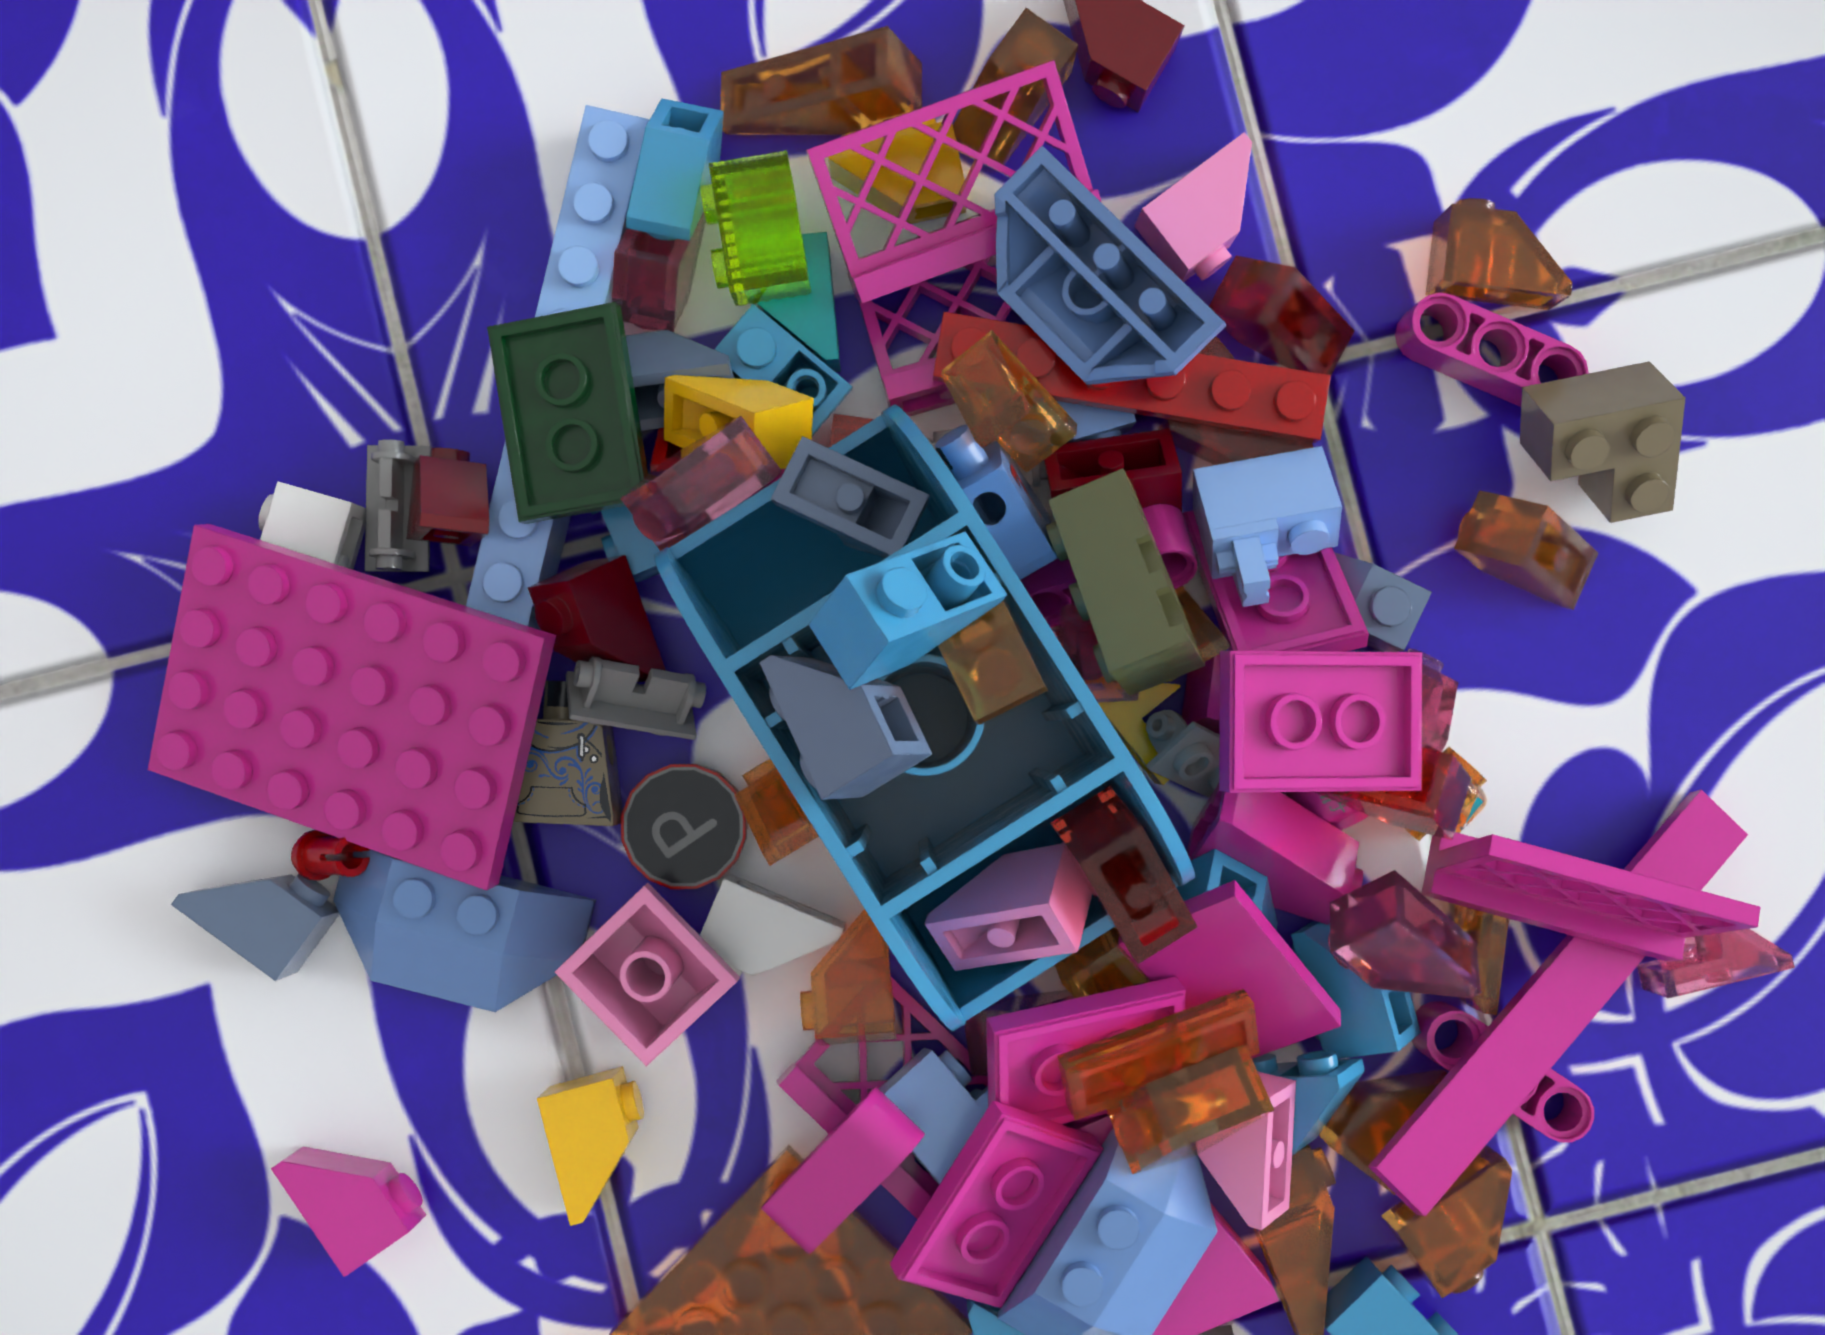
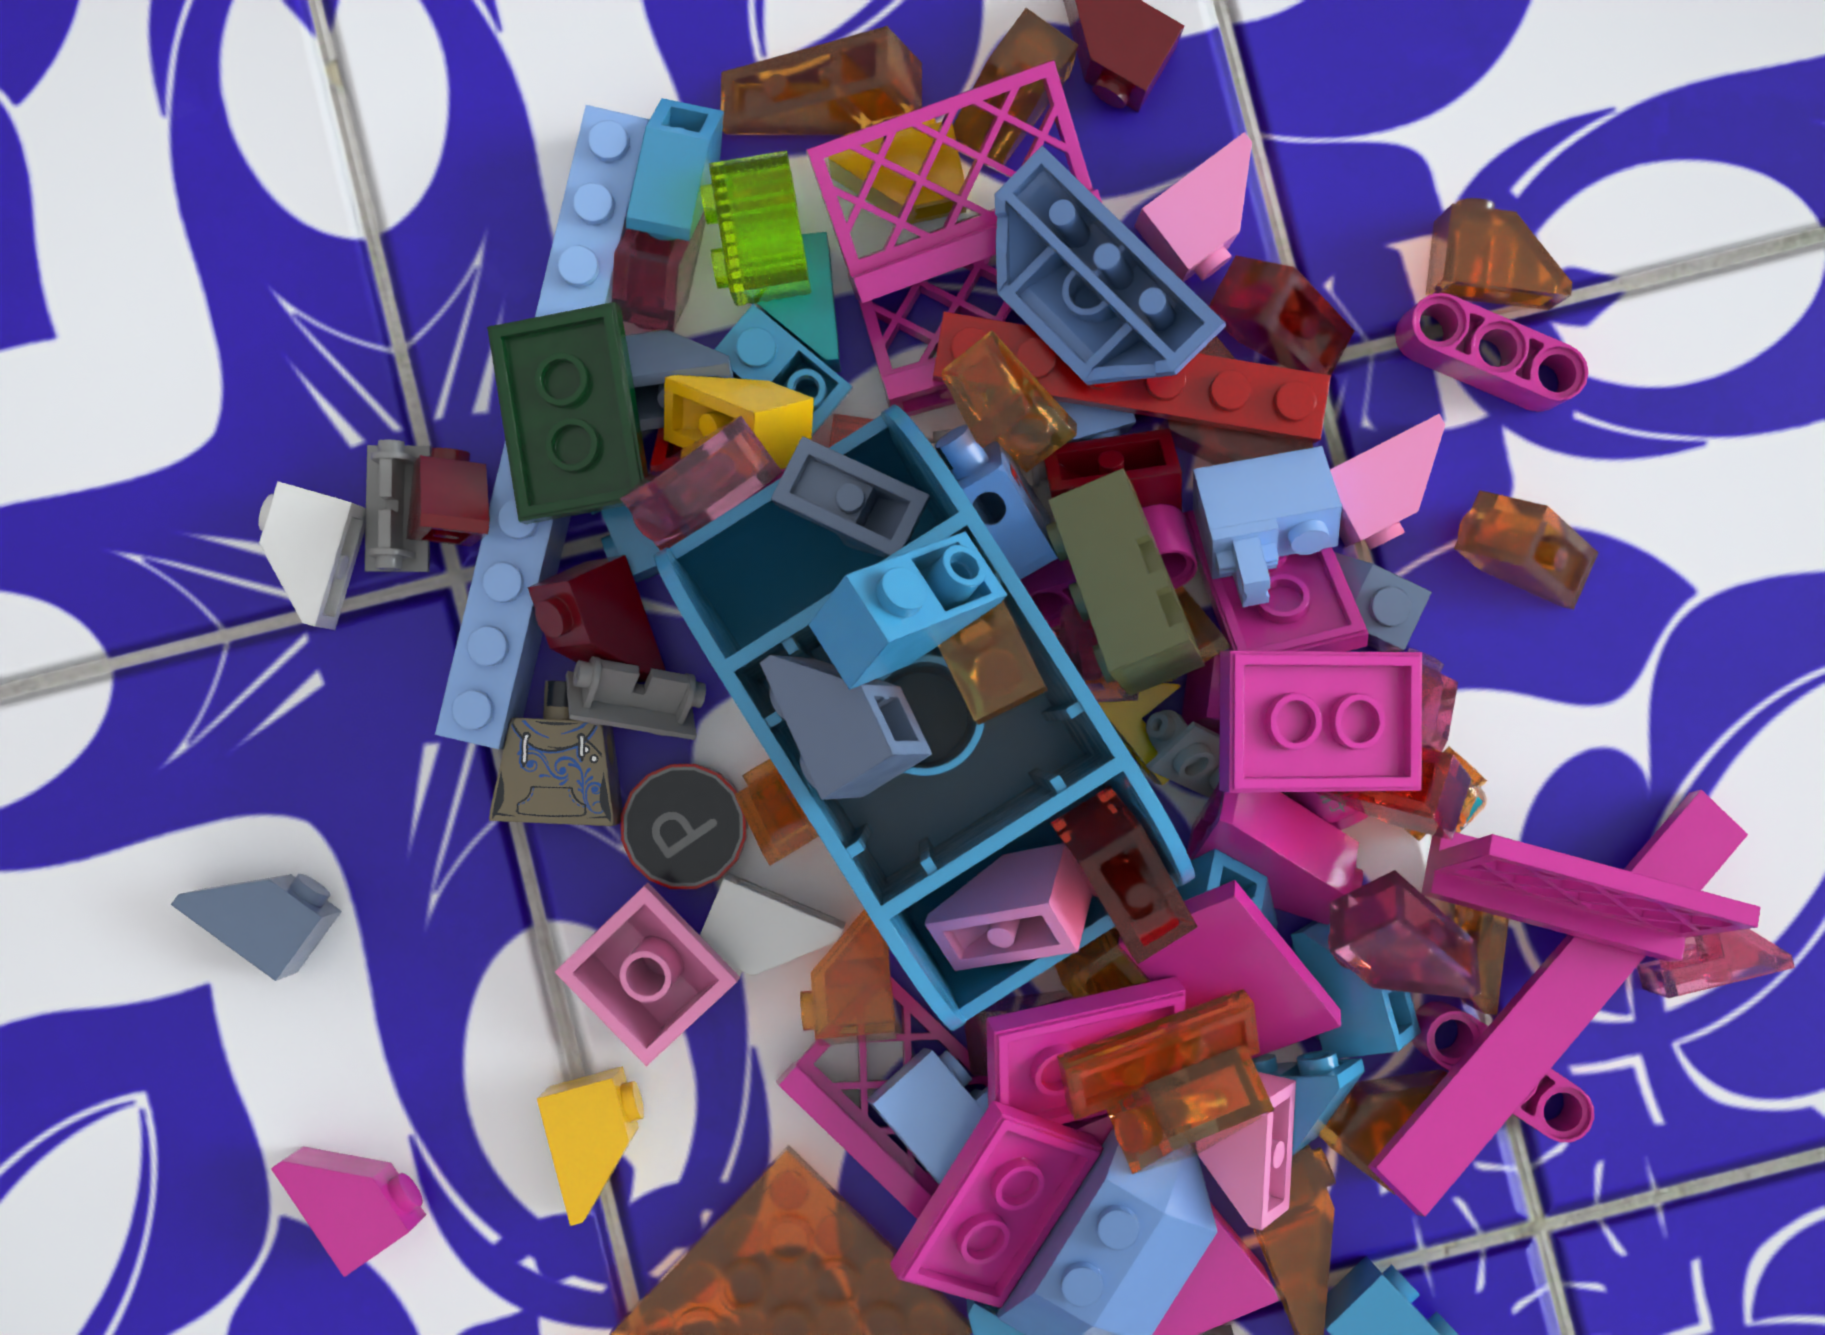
(322, 855): red pin -> none
(350, 704): dark pink plate -> none
(455, 937): medium blue wedge -> none
(843, 1170): dark pink beam -> none
(1386, 484): none -> bright pink slope
(1461, 1230): clear orange slope -> none
(1613, 432): dark tan brick -> none

